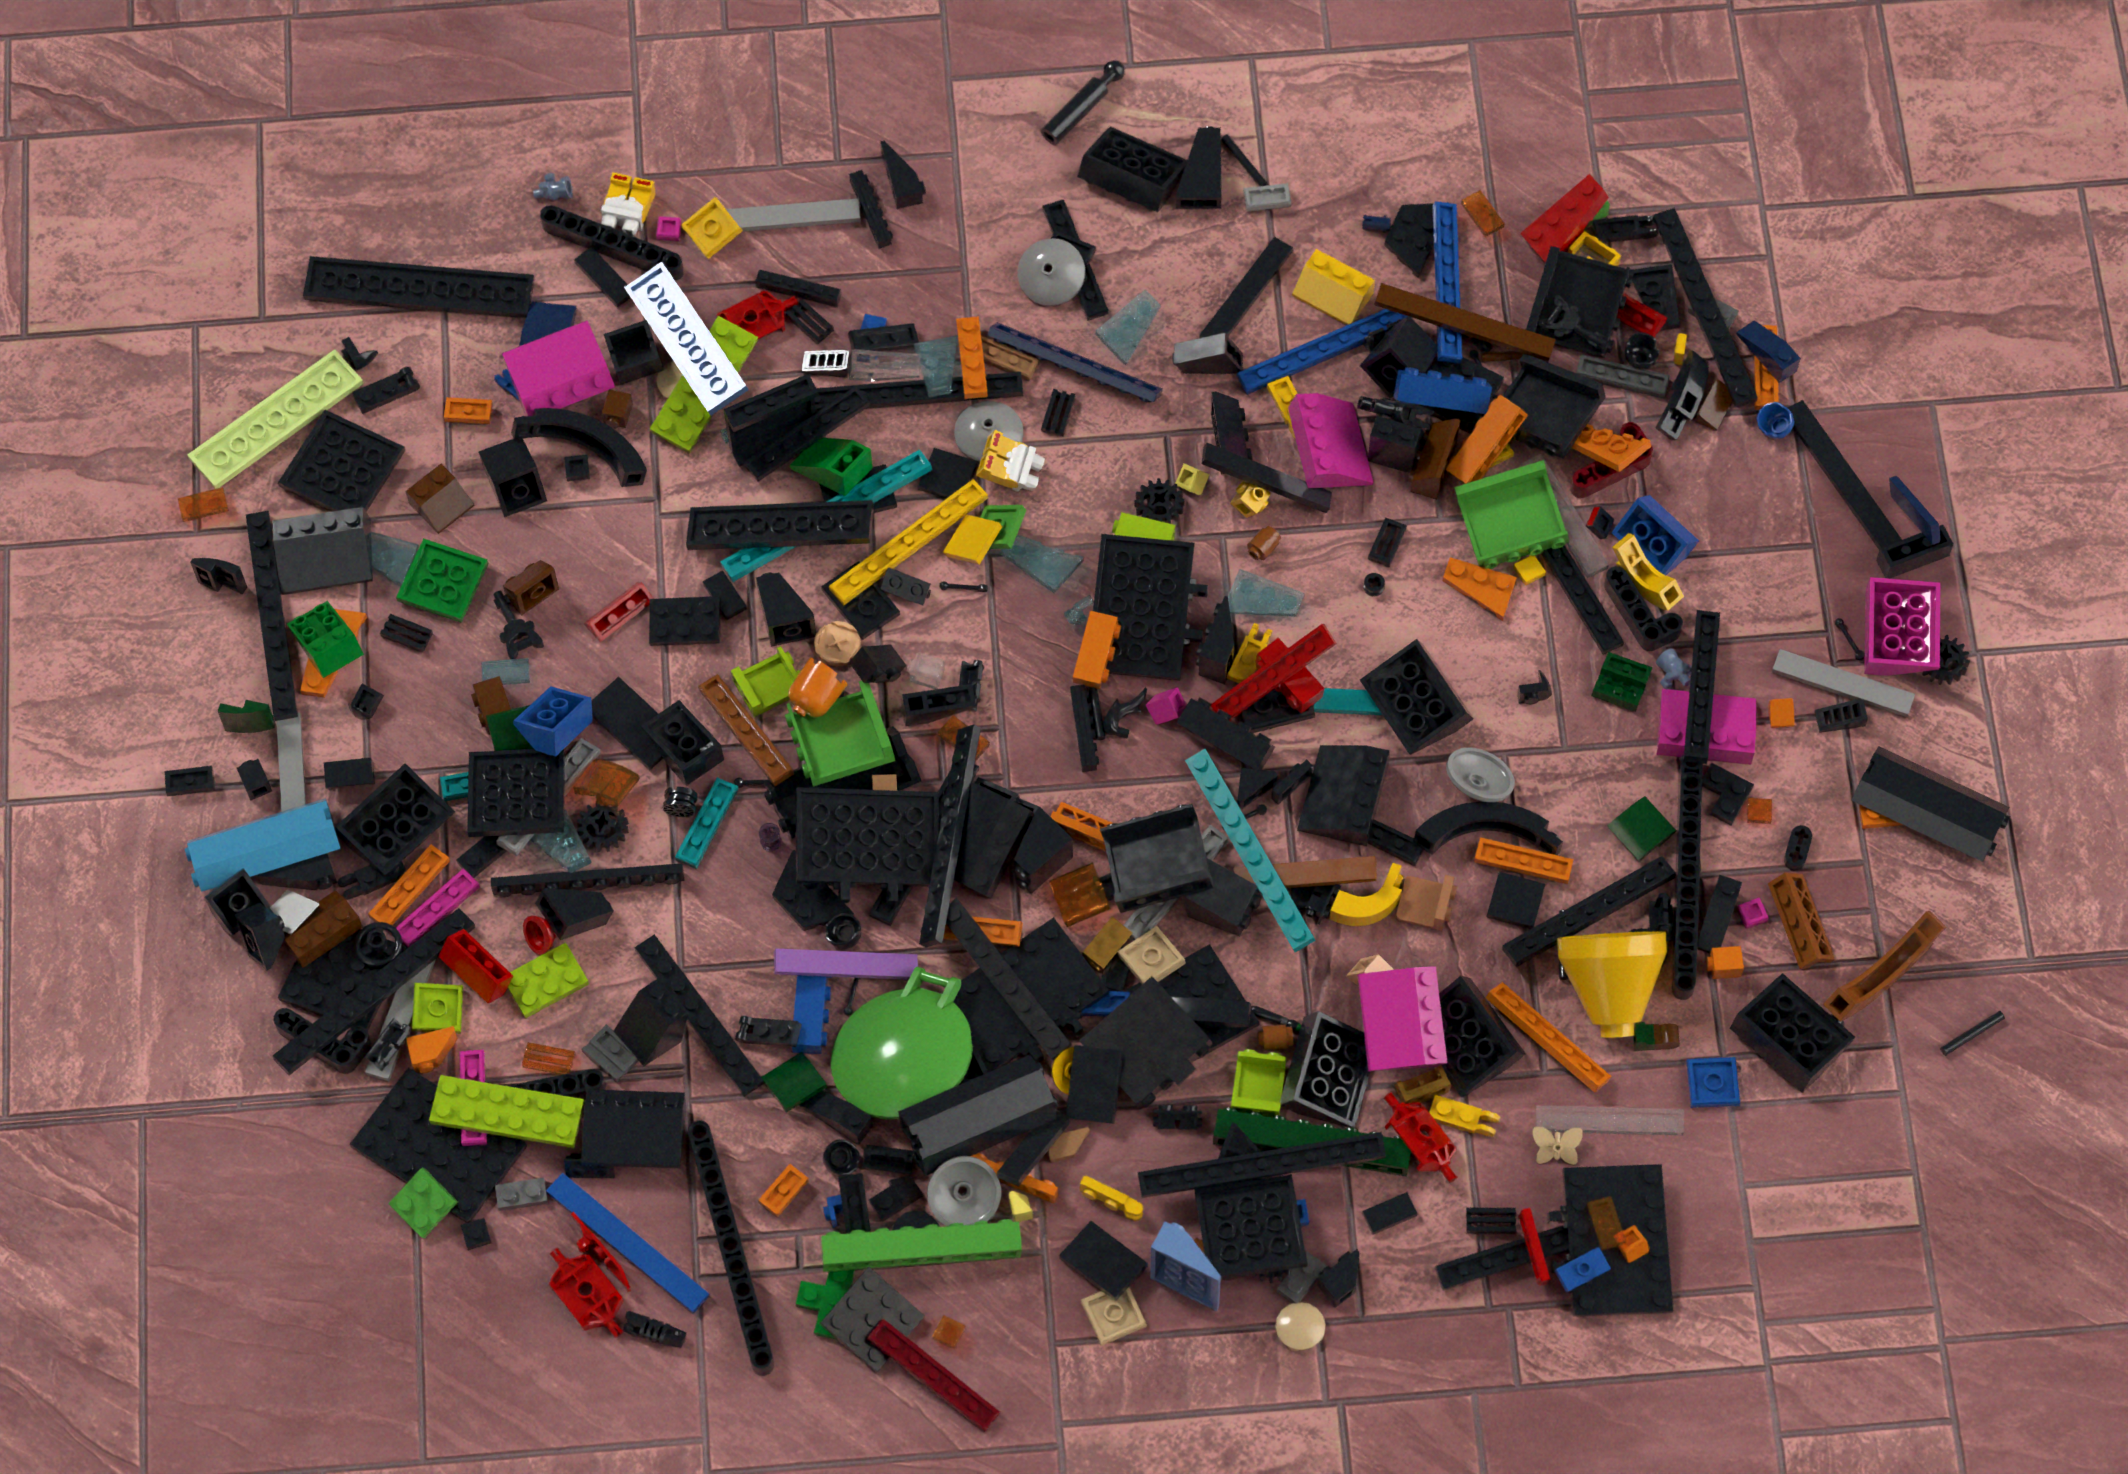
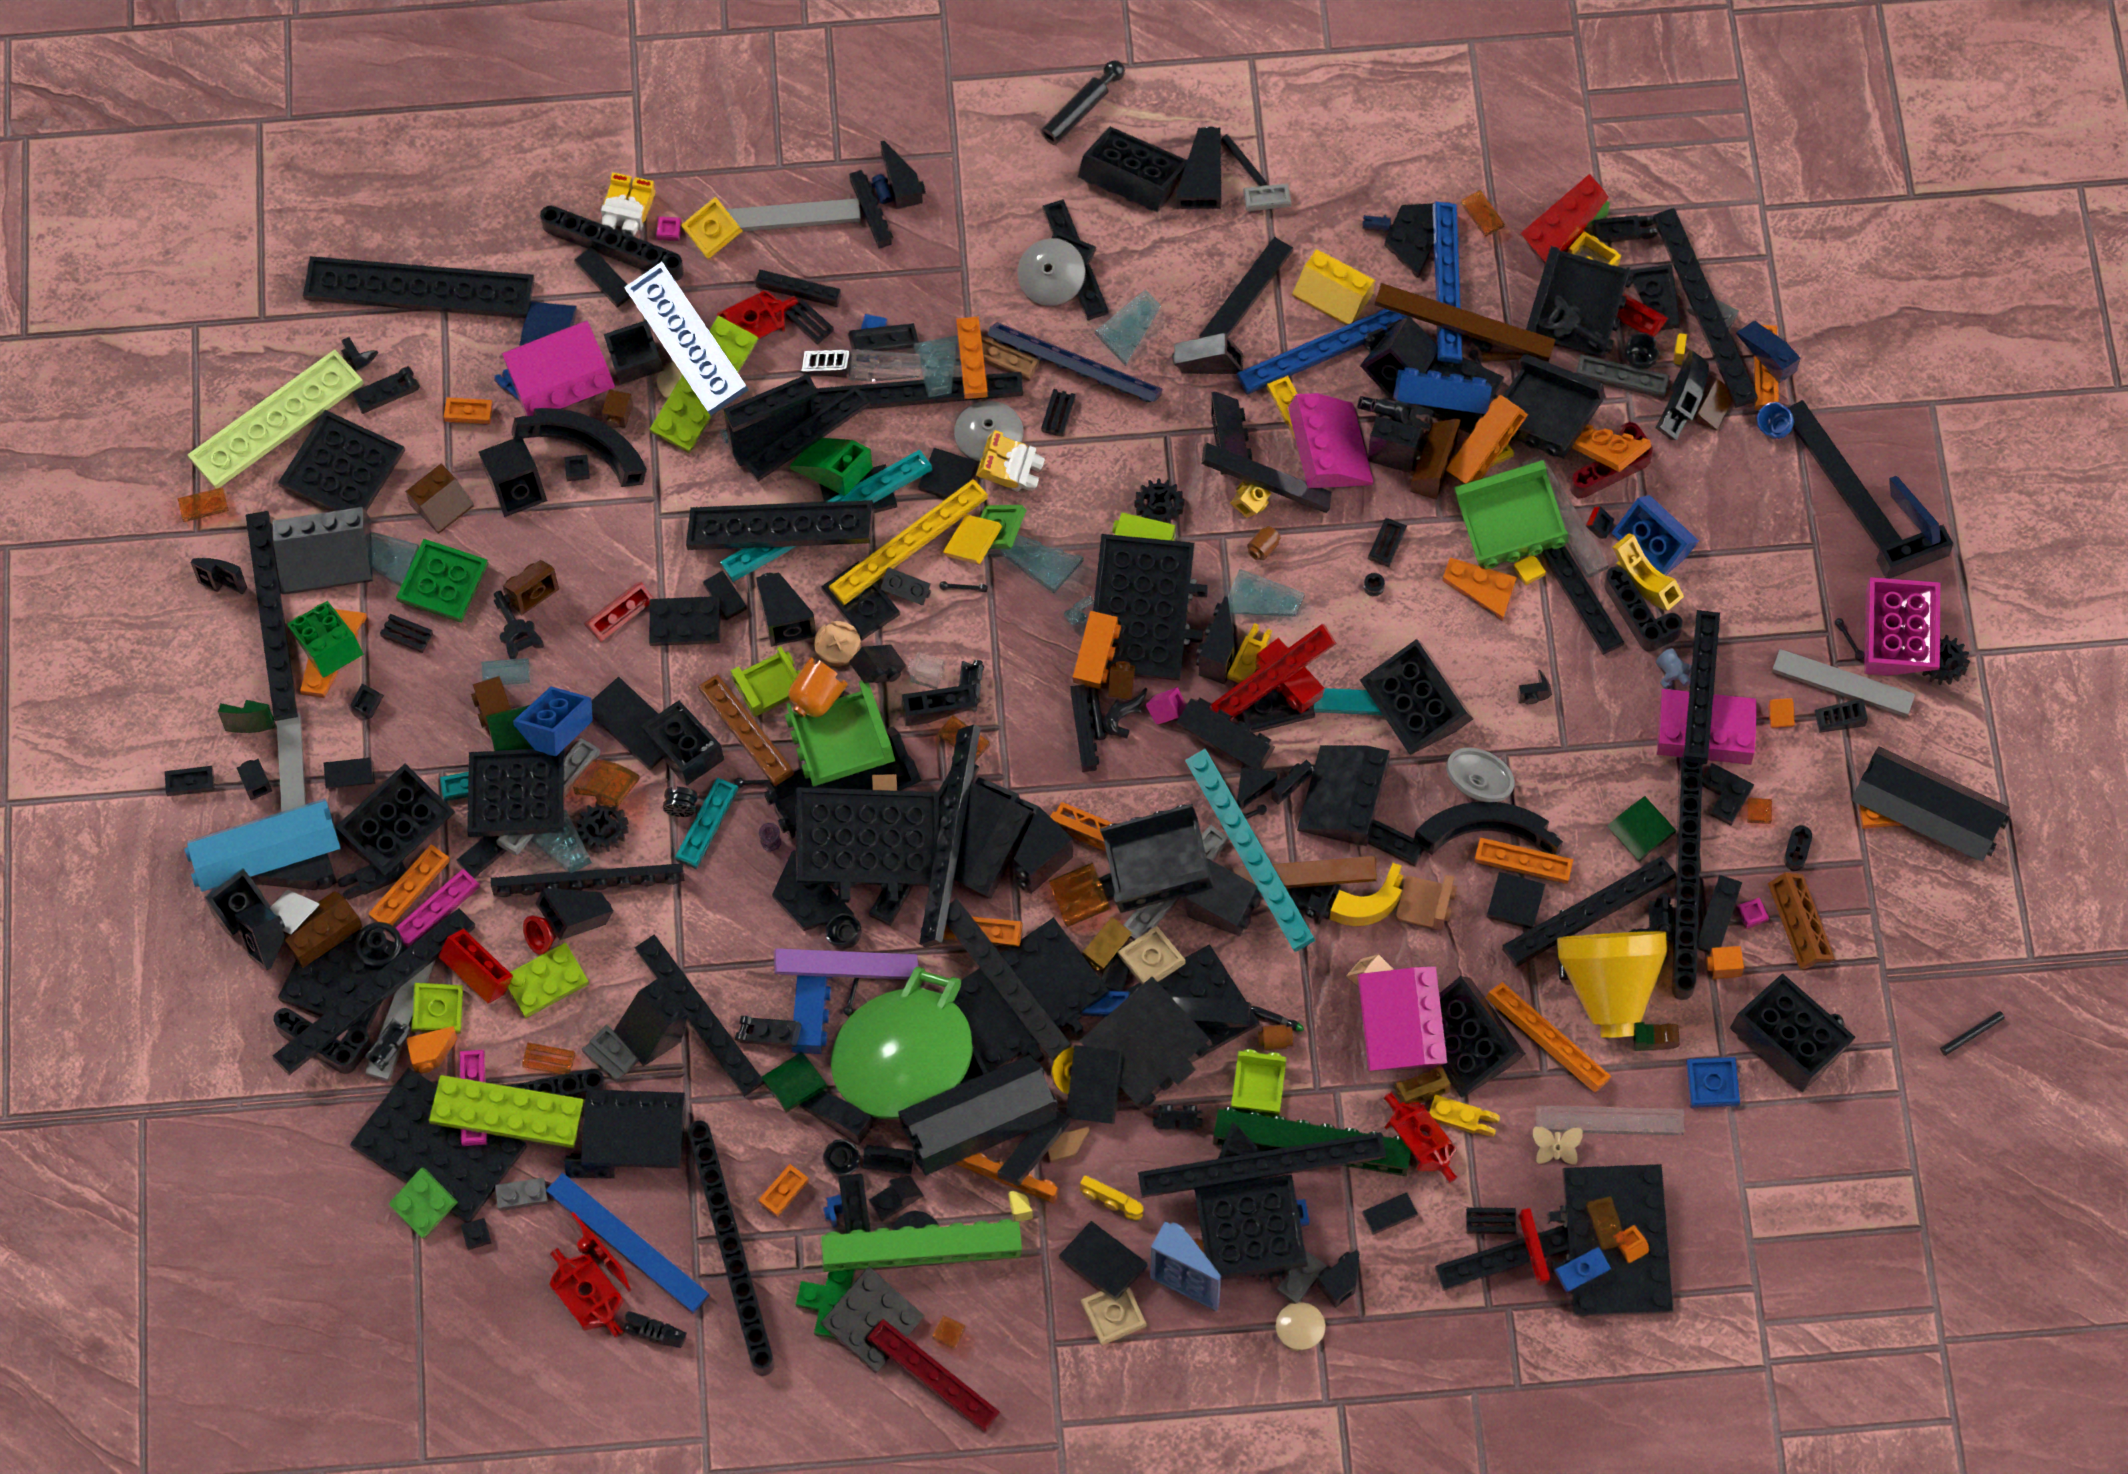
(554, 190): sand blue piece -> none
(880, 184): none -> dark blue pin
(974, 1205): light grey dish -> none
(1121, 680): none -> reddish brown brick
(1192, 479): light yellow slope -> none
(1327, 1071): black slope -> none
(1622, 681): dark green slope -> none
(1887, 970): dark orange arch -> none

